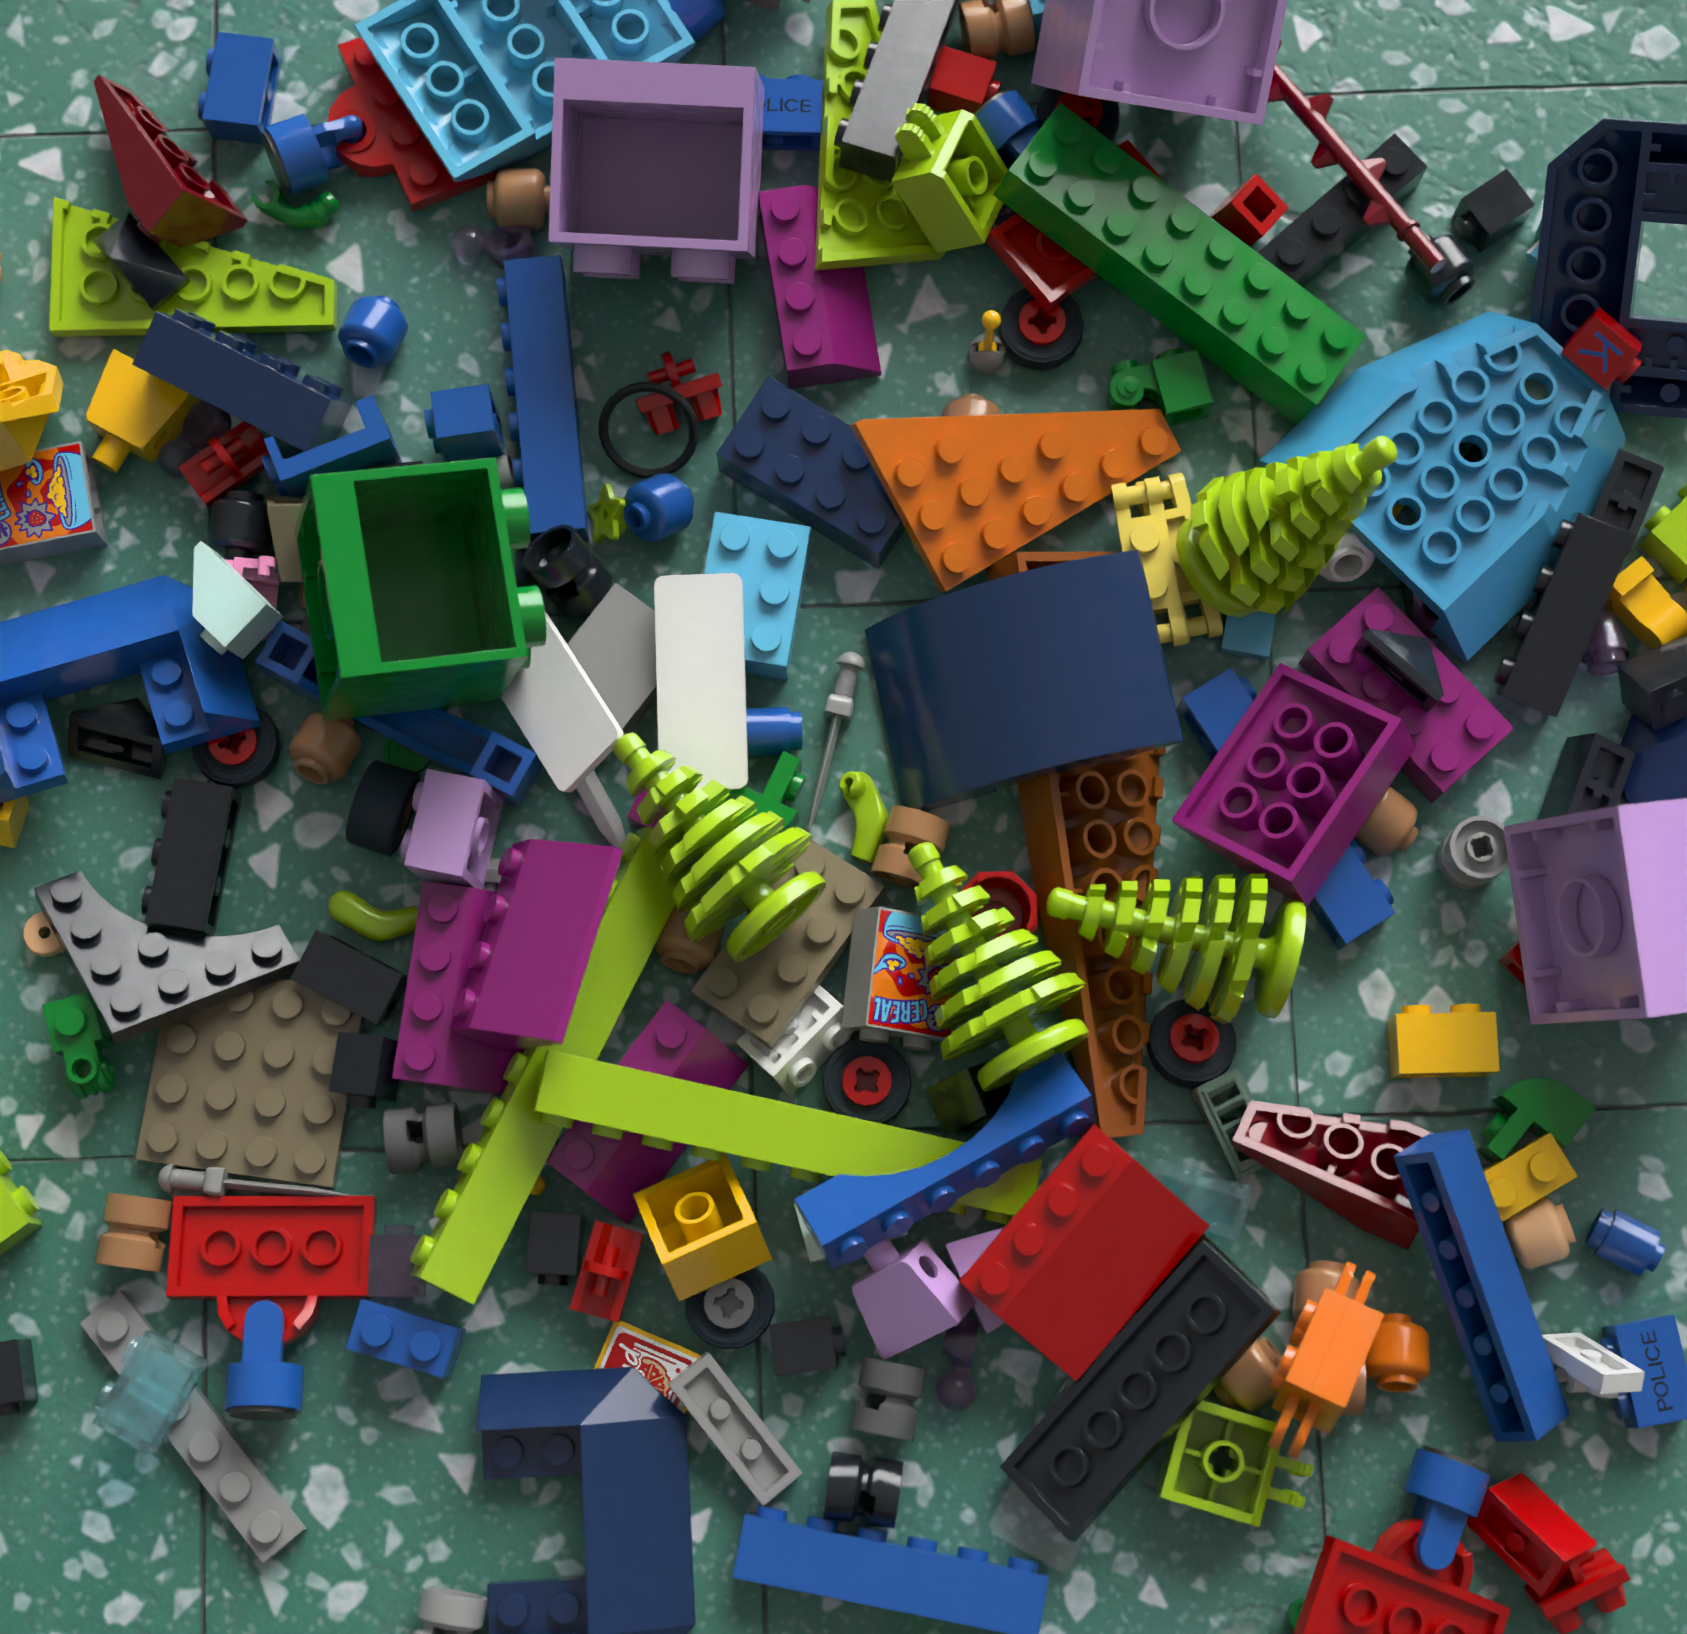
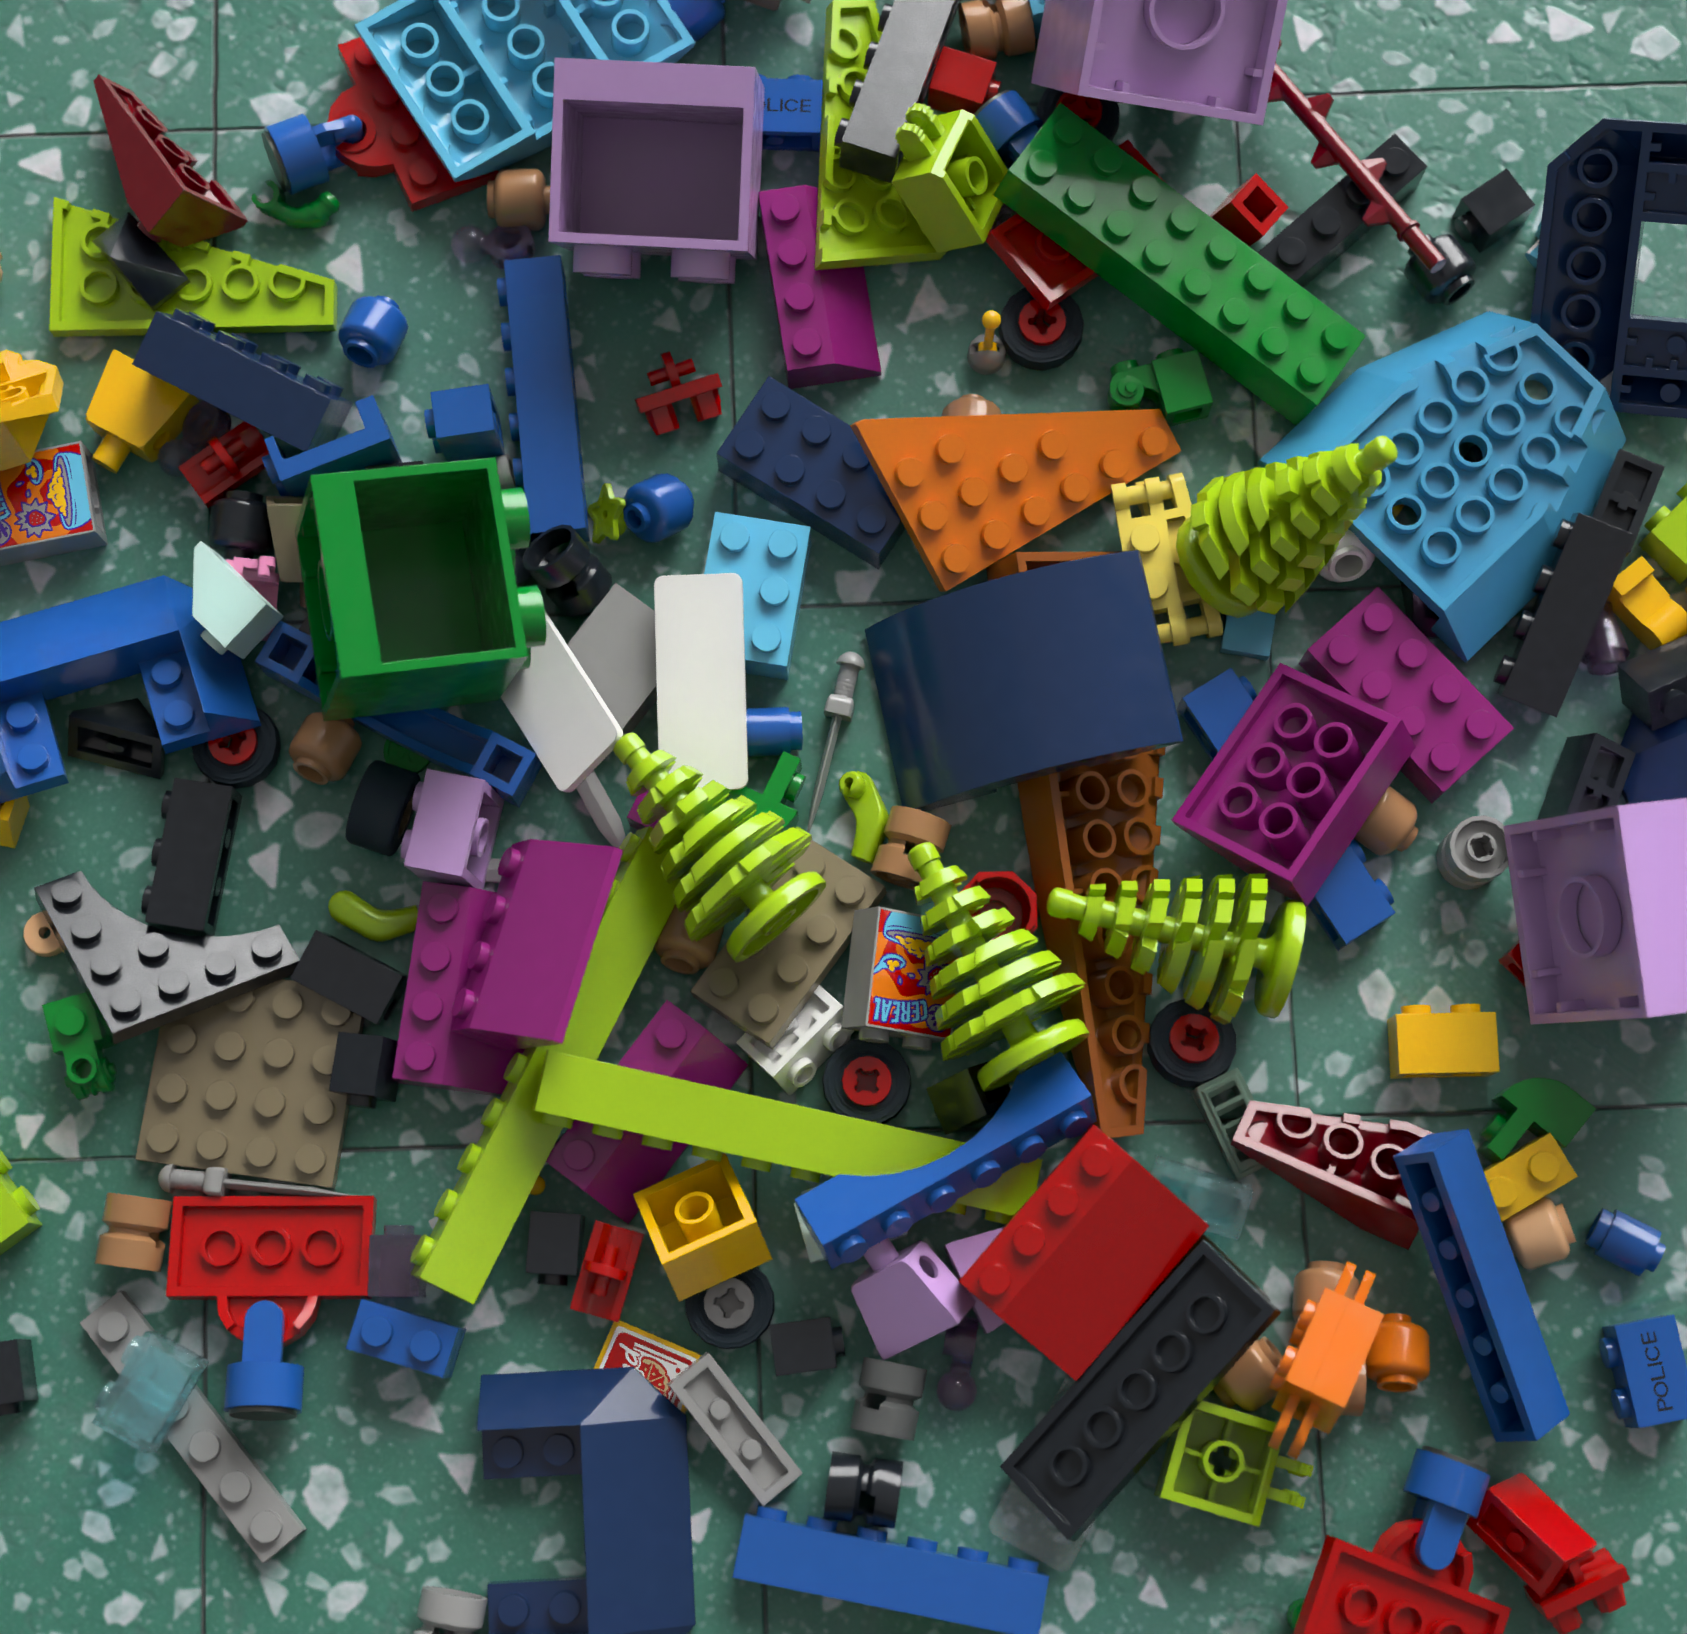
(240, 87): blue brick -> none
(441, 1137): dark grey wheel -> none
(660, 389): black tyre -> none
(1406, 662): black slope -> none
(1591, 1366): white plate -> none
(1604, 349): red brick -> none

